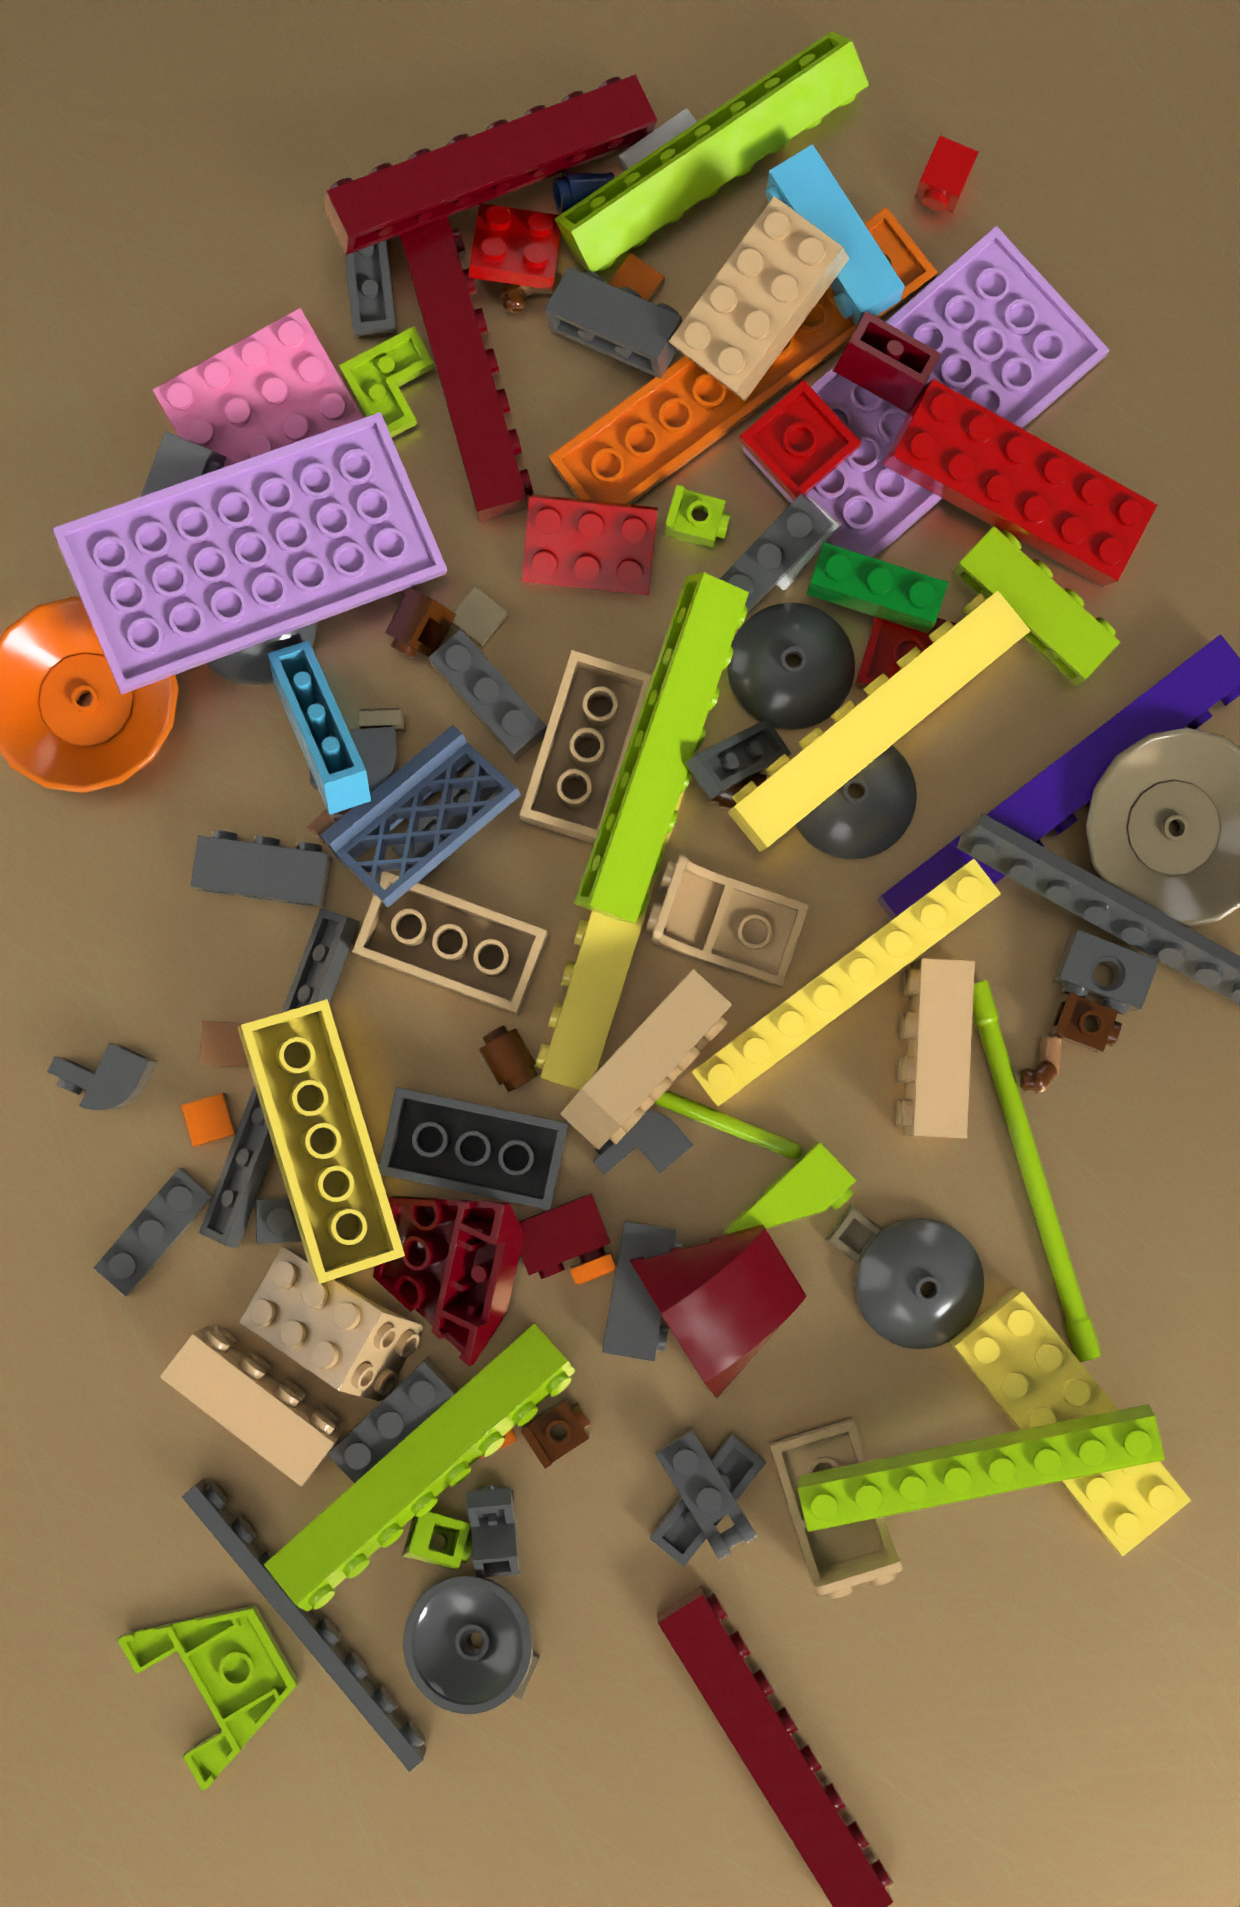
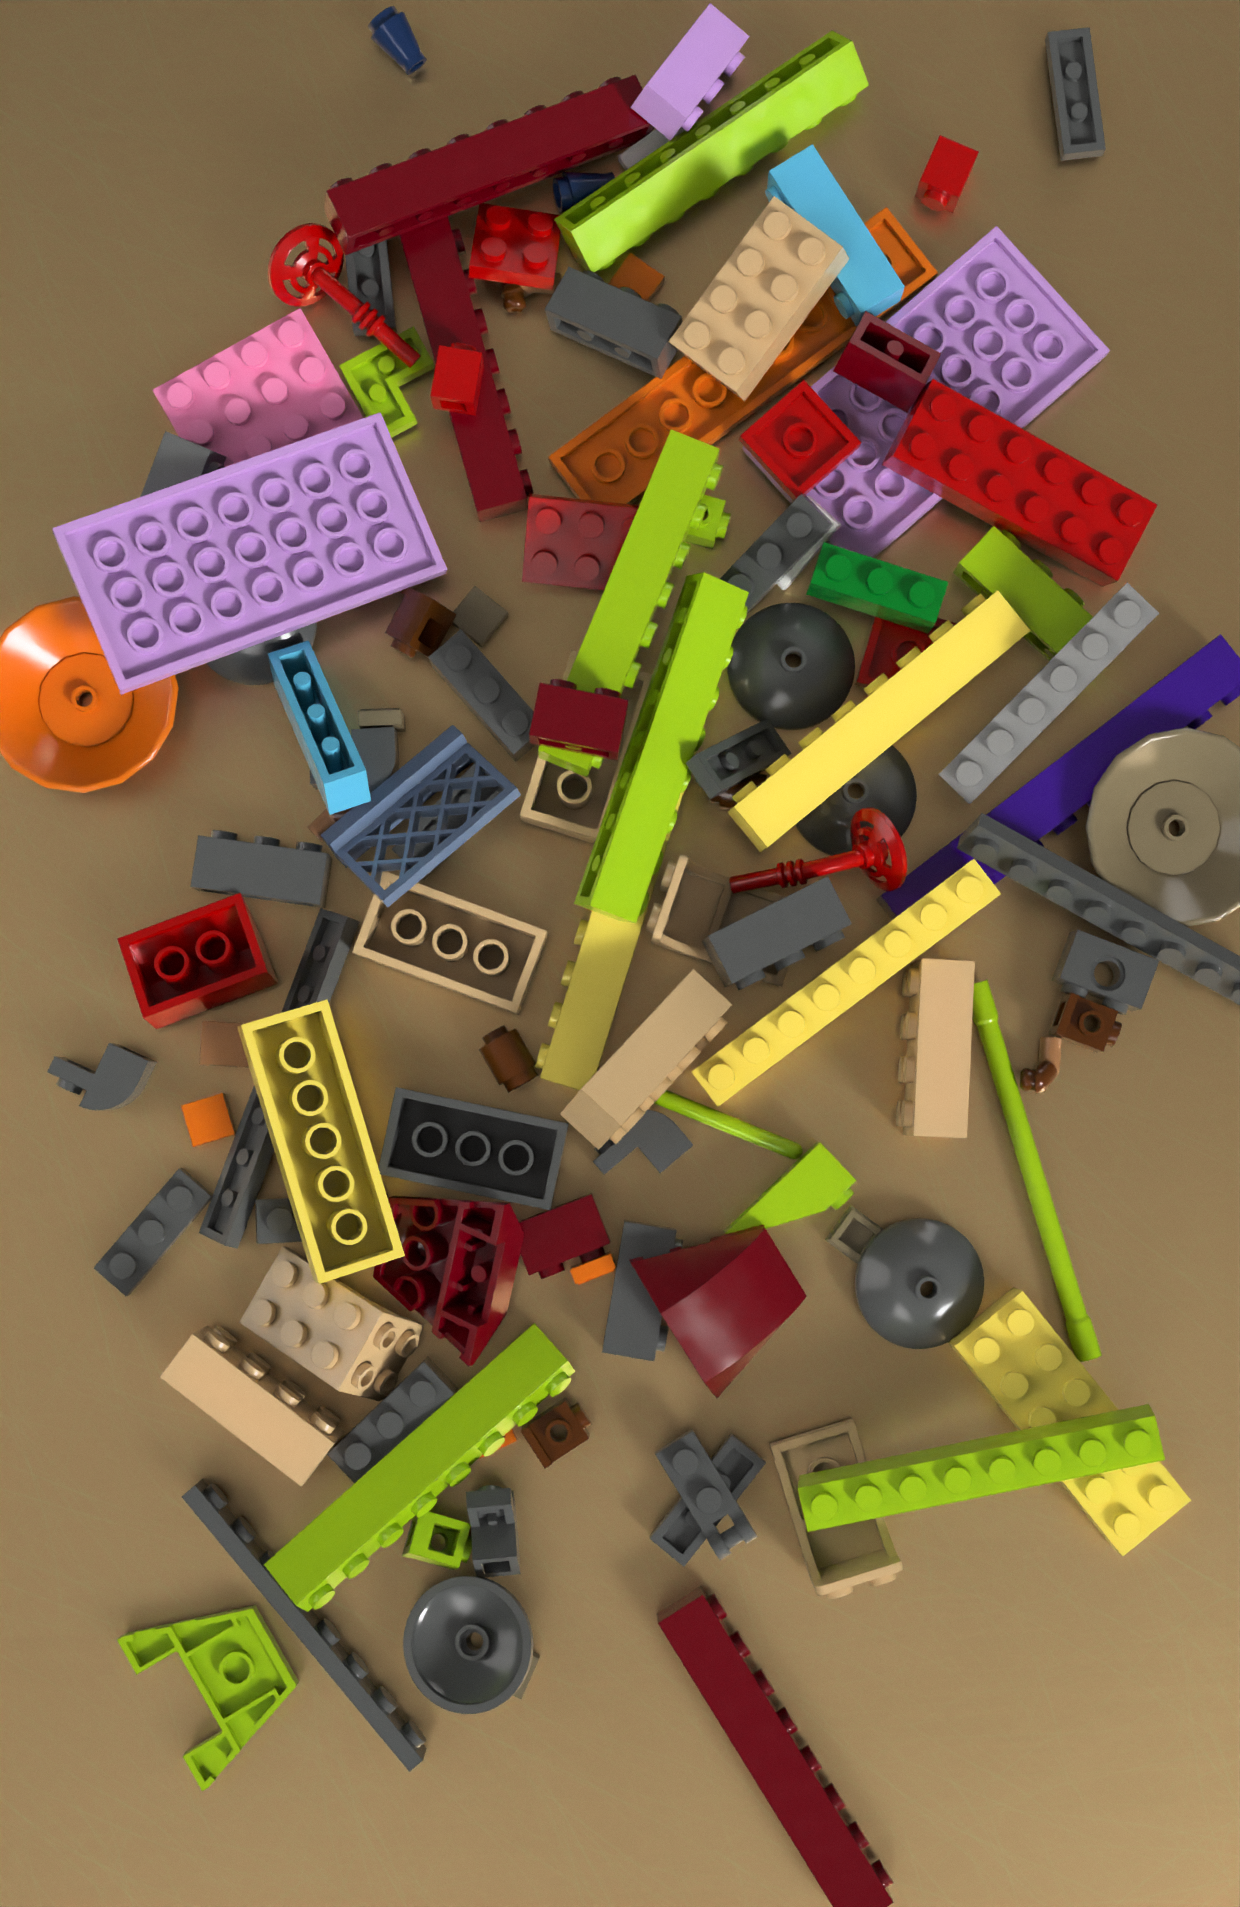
(196, 961): none -> red slope
(318, 275): none -> red dish
(395, 37): none -> dark blue cone
(457, 379): none -> red brick
(578, 719): none -> dark red brick
(642, 577): none -> lime brick
(691, 73): none -> lavender brick
(777, 934): none -> dark grey brick
(863, 855): none -> red dish
(1049, 693): none -> light grey brick
(1075, 94): none -> dark grey plate

